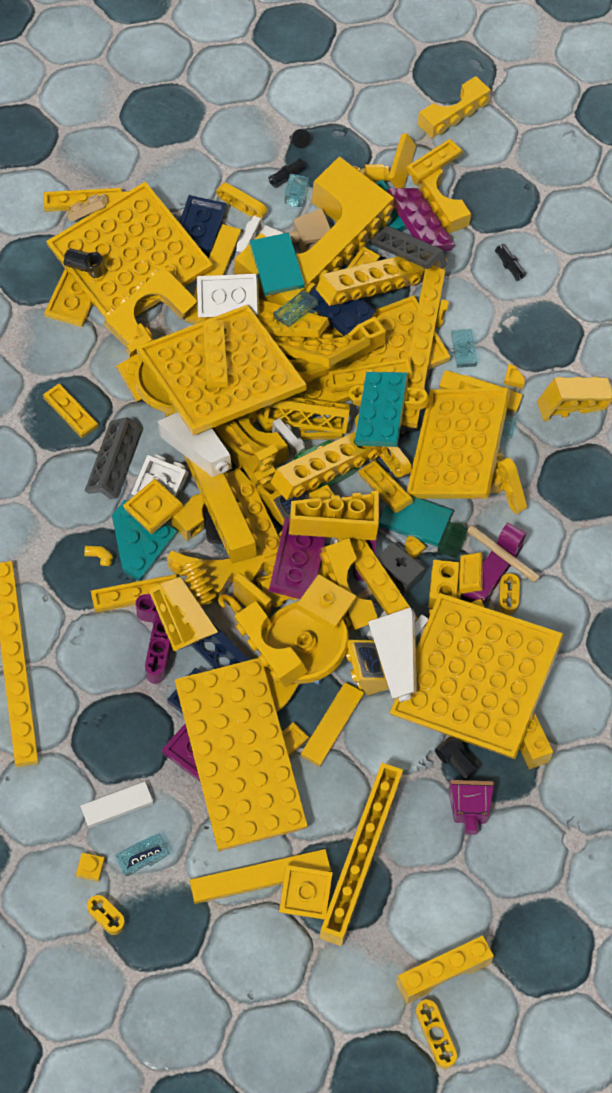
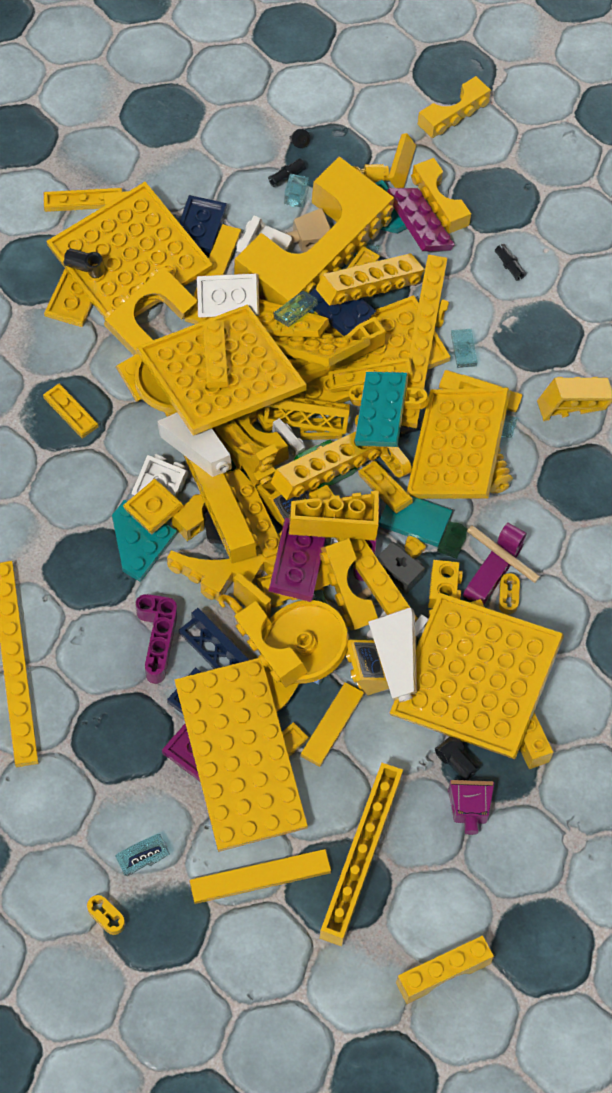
(90, 867): yellow plate -> none
(93, 204): tan plate -> none
(100, 552): yellow arm -> none
(116, 457): dark grey fence -> none
(116, 805): white tile -> none
(125, 594): yellow tile -> none
(145, 337): yellow bracket -> none
(181, 614): yellow wedge -> none
(198, 582): yellow piece -> none
(241, 201): yellow beam -> none
(276, 264): teal tile -> none
(305, 892): yellow plate -> none
(326, 602): yellow plate -> none
(403, 244): dark grey fence -> none
(434, 160): yellow tile -> none
(449, 1047): yellow beam -> none
(471, 573): yellow tile -> none
(512, 485): yellow beam -> none
(514, 377): yellow tile -> none

